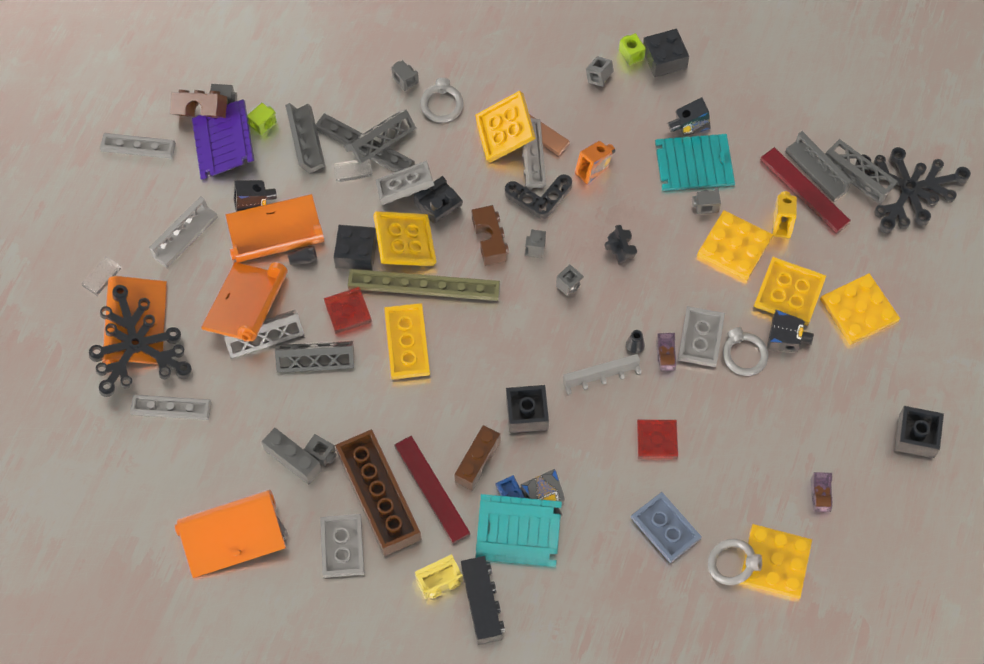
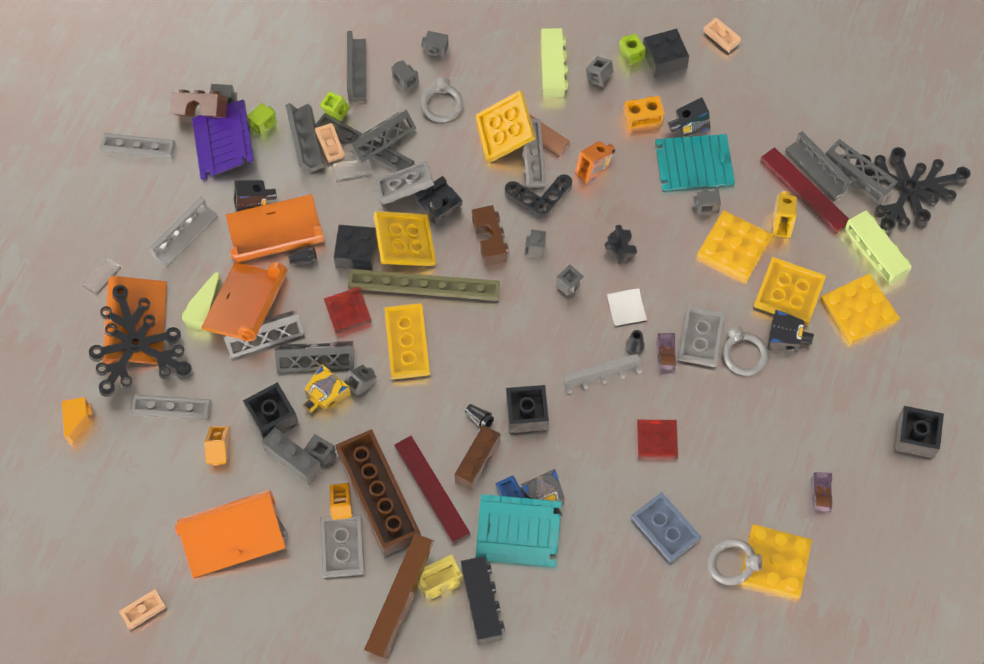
(75, 417): none -> light orange slope
(142, 609): none -> light nougat plate
(201, 303): none -> yellowish green slope
(217, 445): none -> light orange slope
(270, 410): none -> black brick
(325, 390): none -> torso
(329, 143): none -> light nougat plate
(335, 106): none -> lime brick
(340, 502): none -> light orange slope
(356, 69): none -> dark grey fence
(363, 375): none -> dark grey brick
(399, 597): none -> reddish brown slope
(435, 43): none -> dark grey brick
(479, 416): none -> black cone
(553, 62): none -> yellowish green brick
(626, 307): none -> white sticker
(643, 115): none -> light orange brick
(722, 35): none -> light nougat plate
(878, 247): none -> yellowish green brick

